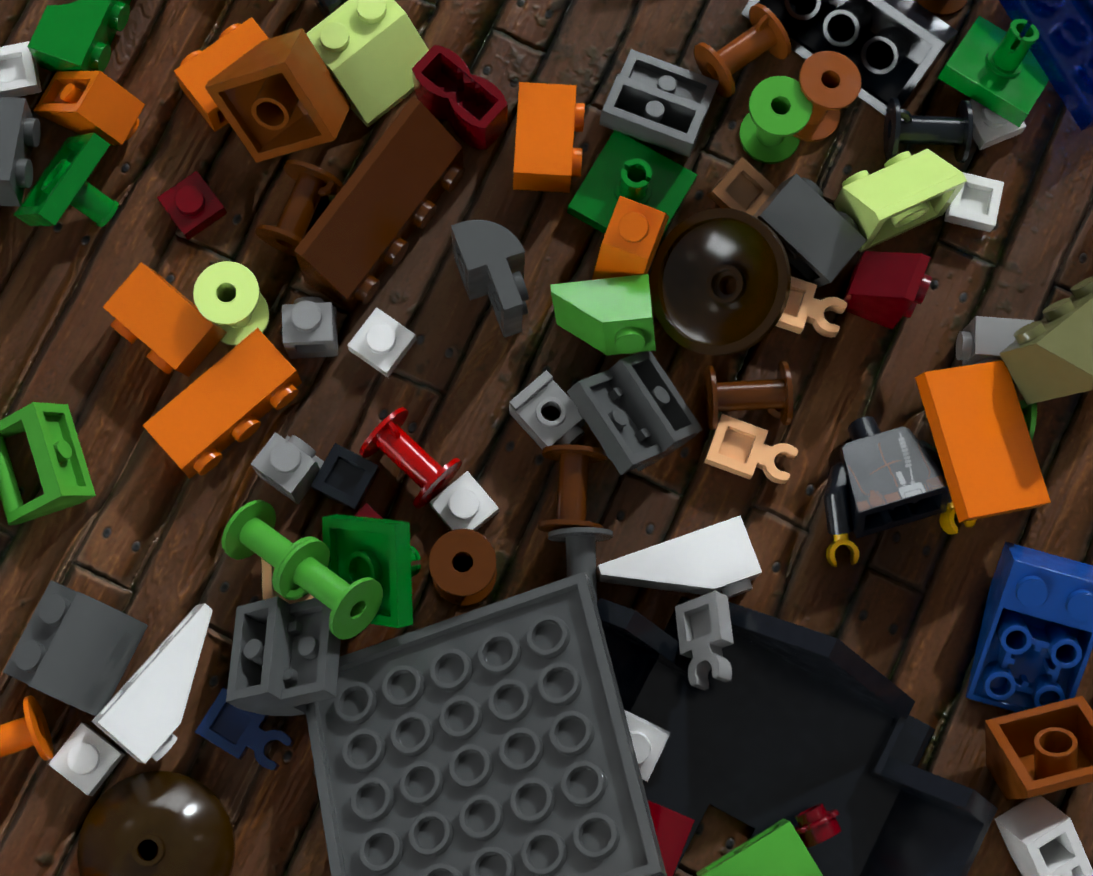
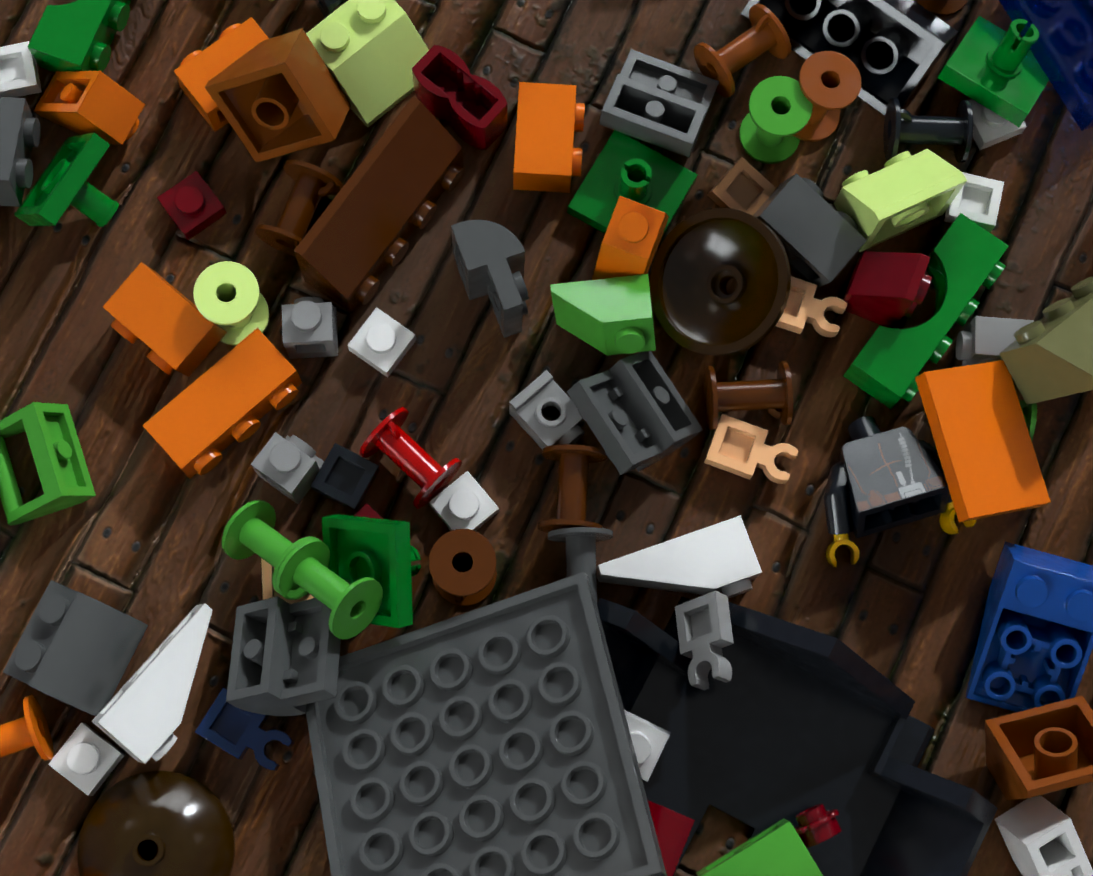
(958, 267): none -> green arch

